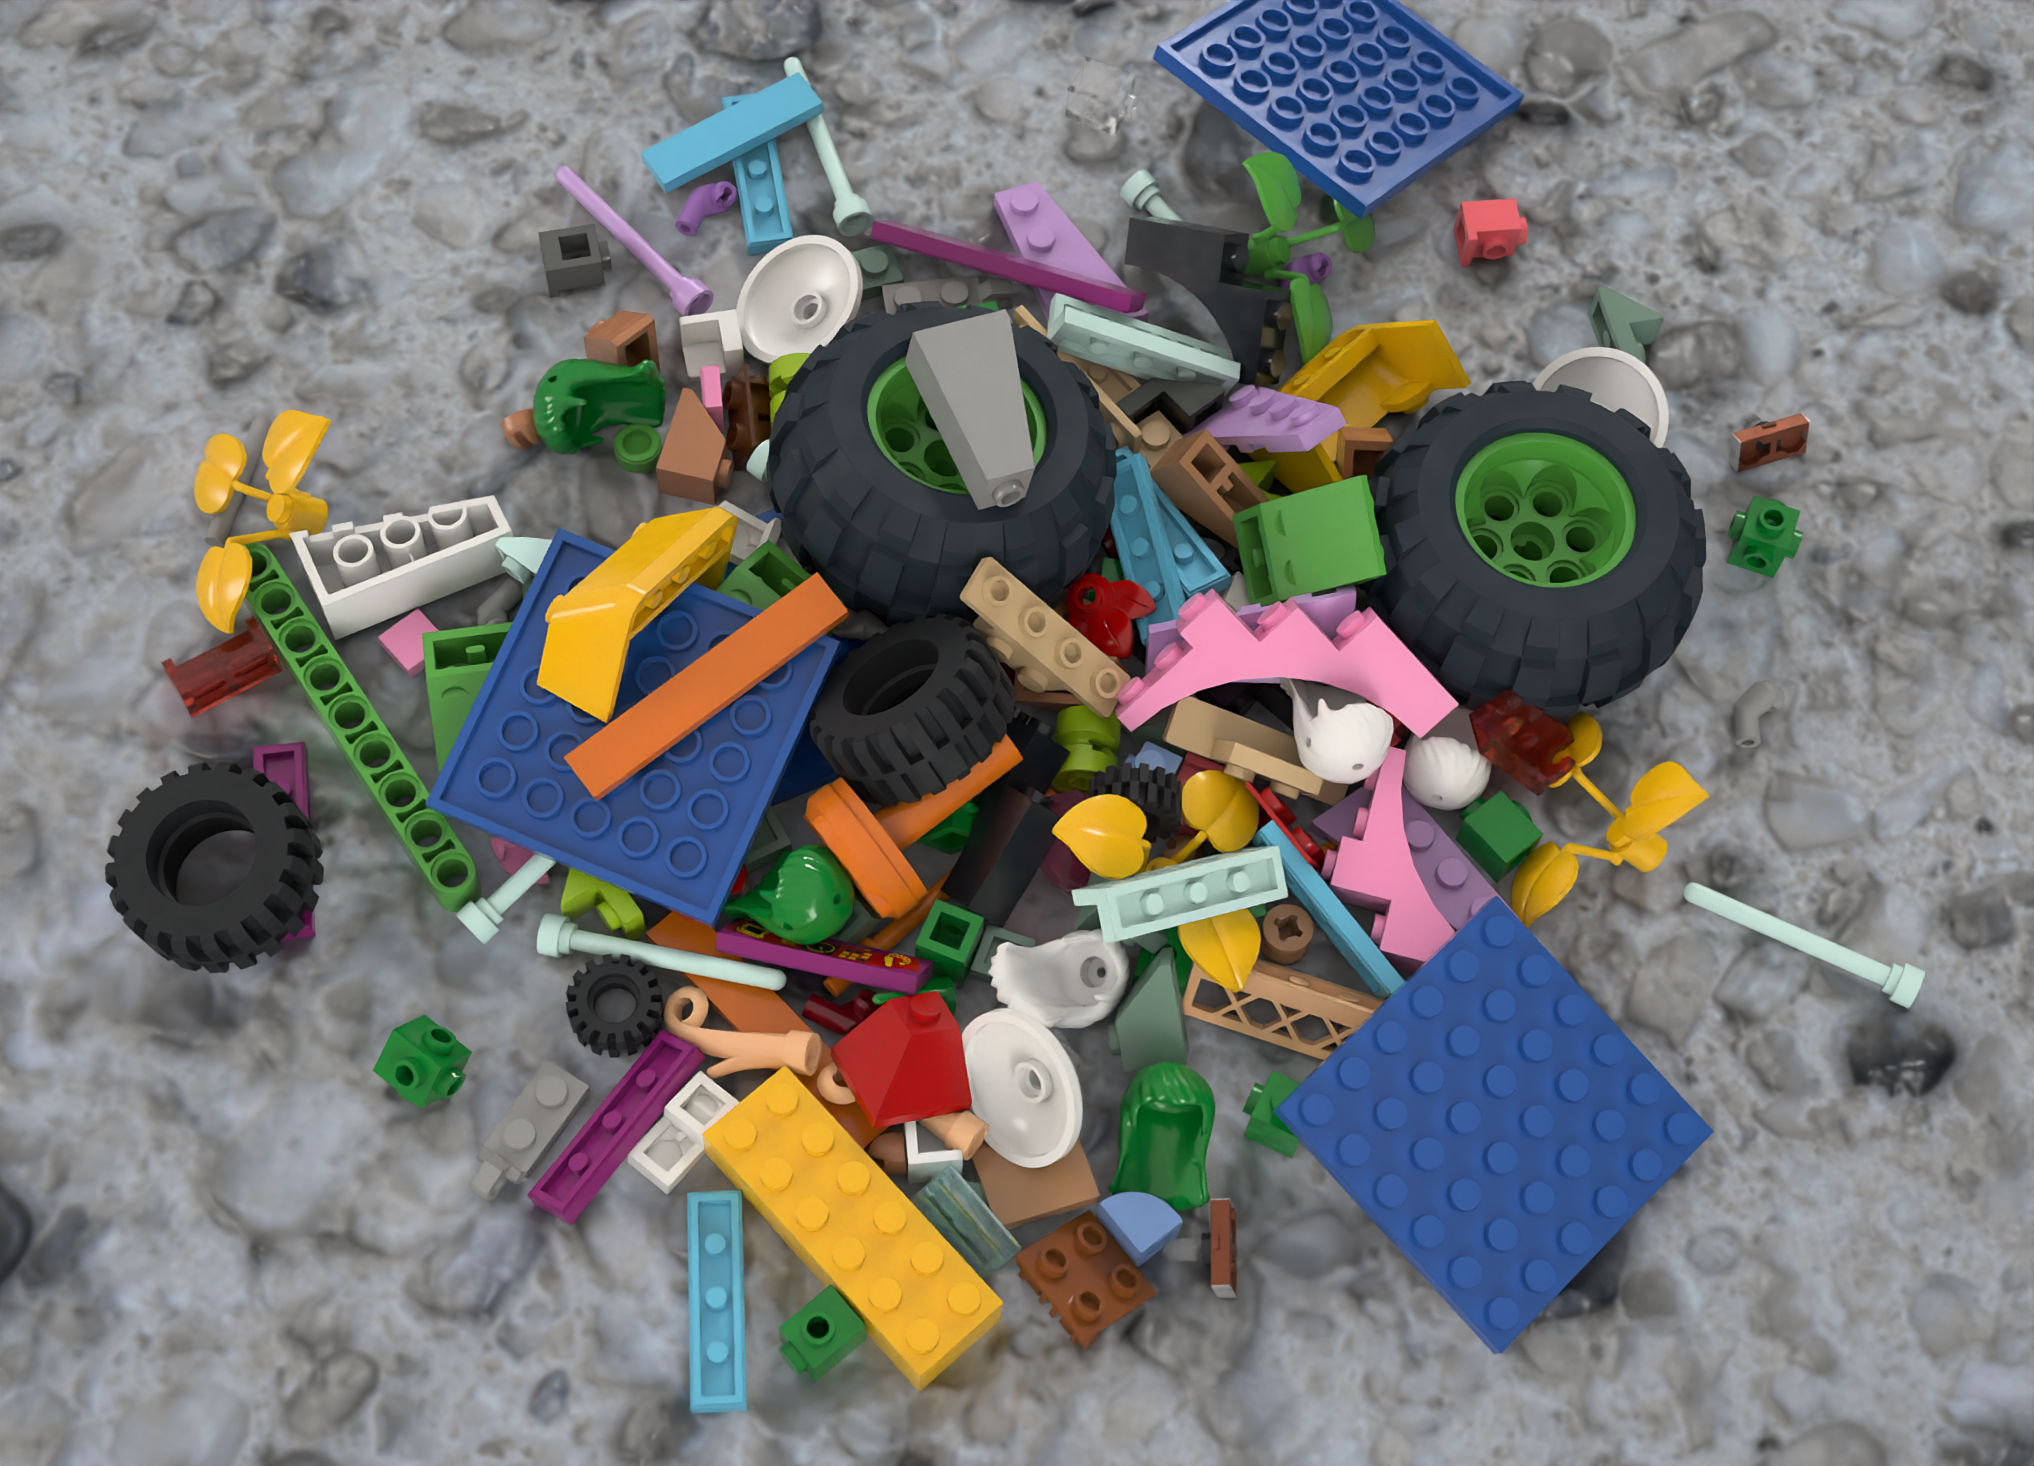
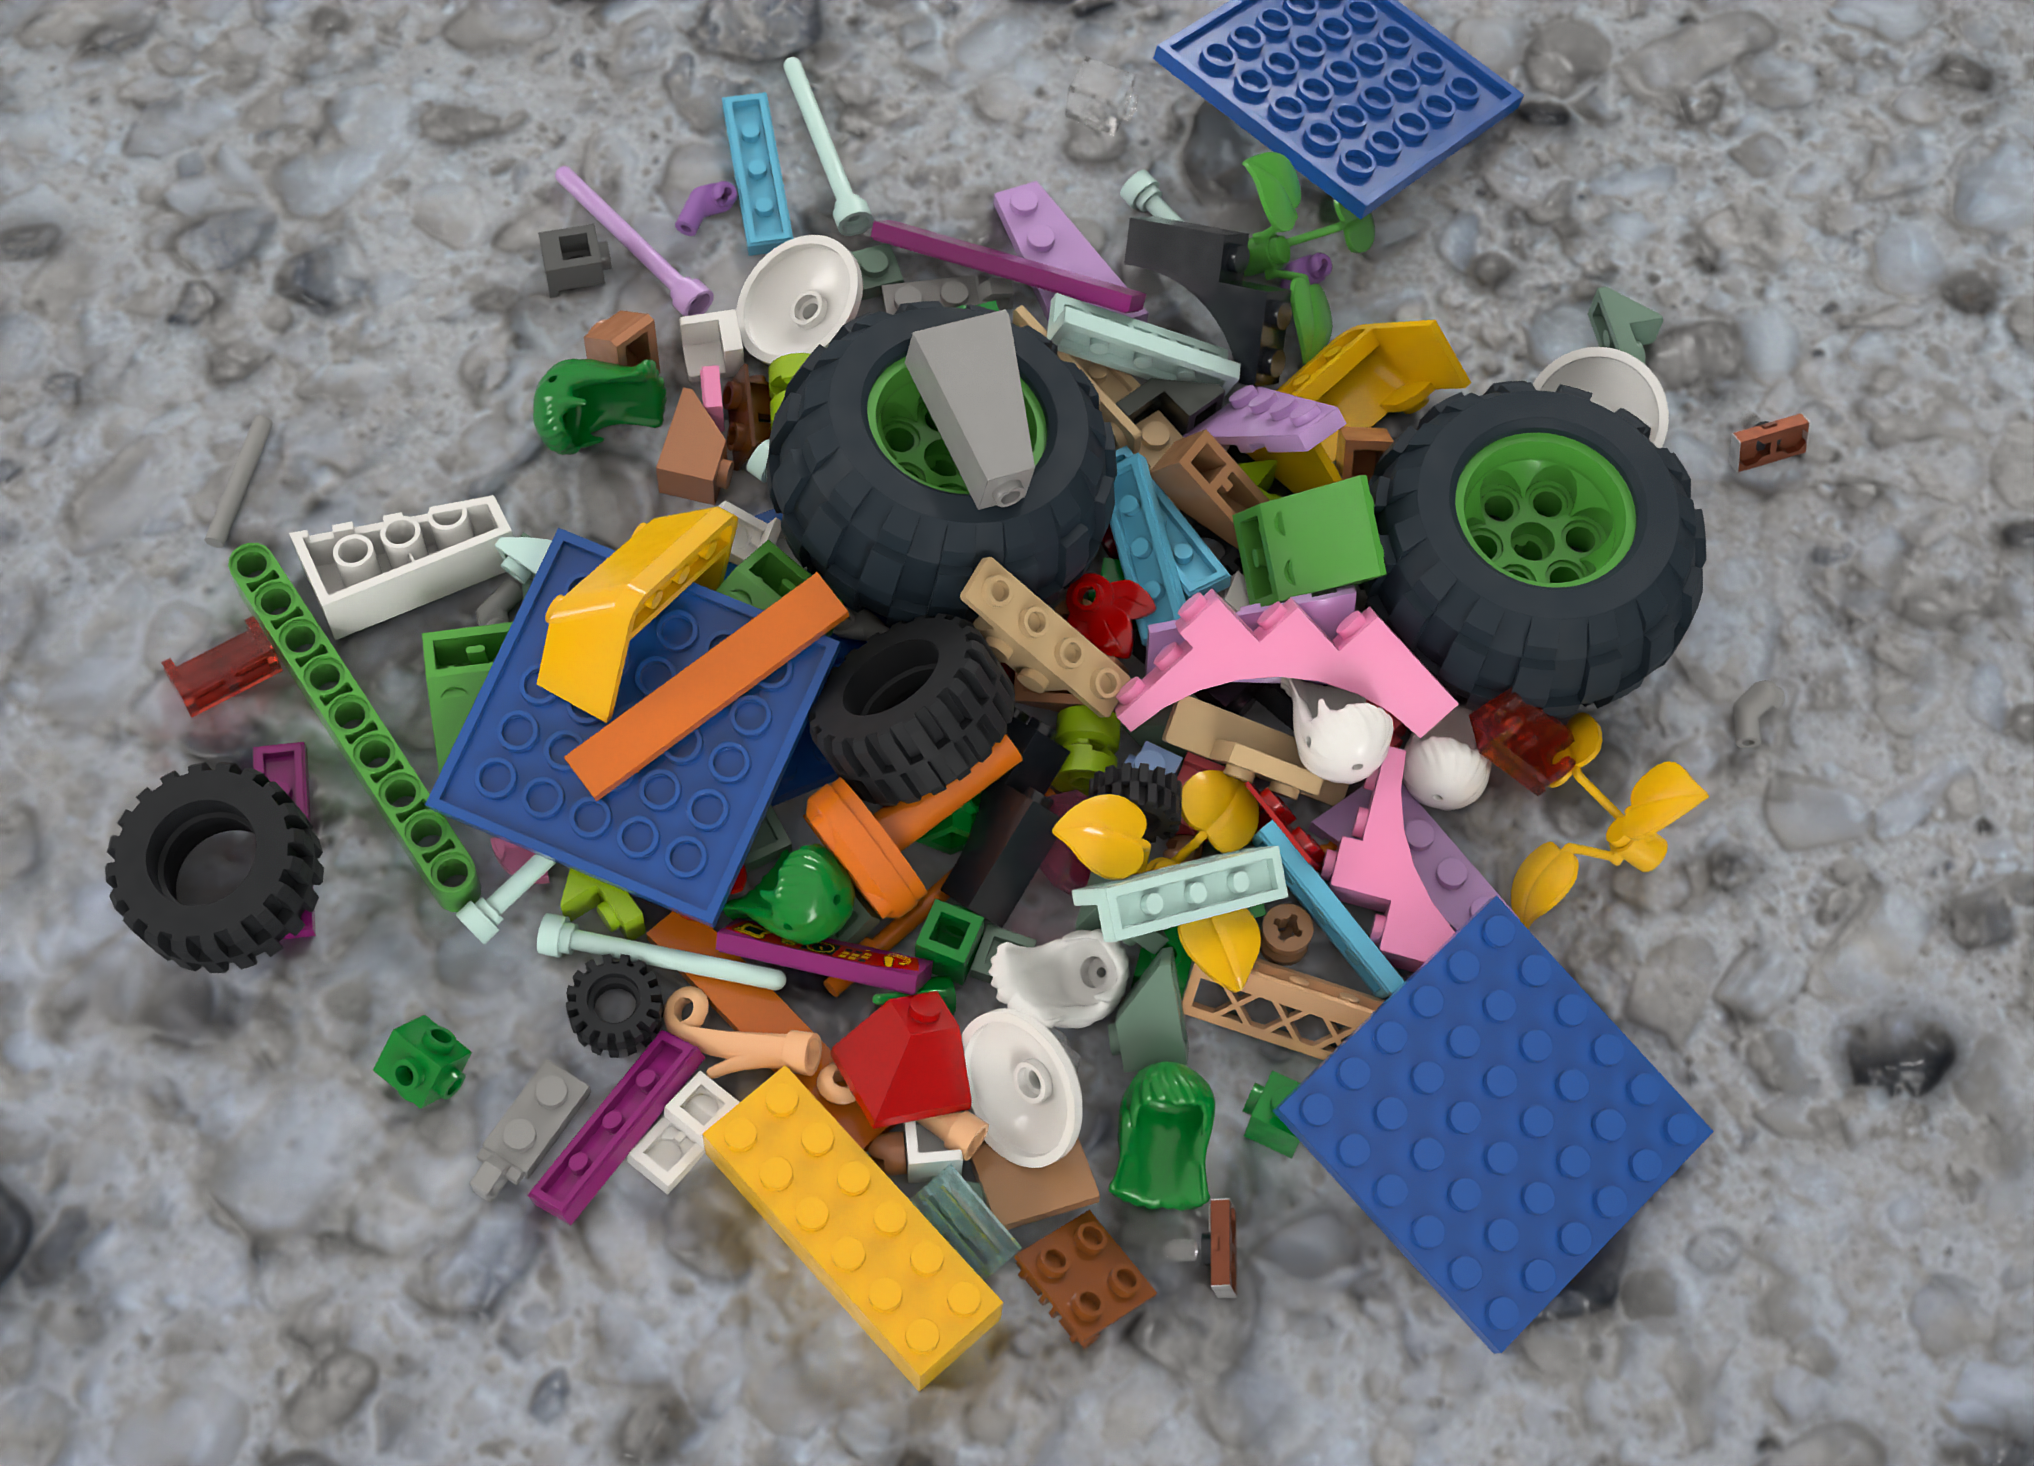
(287, 453): yellow plant -> none
(405, 642): bright pink tile -> none
(520, 429): nougat hinge -> none
(637, 448): bright green tile -> none
(716, 1302): medium azure tile -> none
(732, 132): medium azure tile -> none
(821, 1334): green brick -> none
(840, 1018): dark red arm -> none
(1139, 1223): medium blue brick -> none
(1488, 229): coral brick -> none
(1498, 834): green brick -> none
(1764, 536): green brick -> none
(1898, 981): light aqua piece -> none

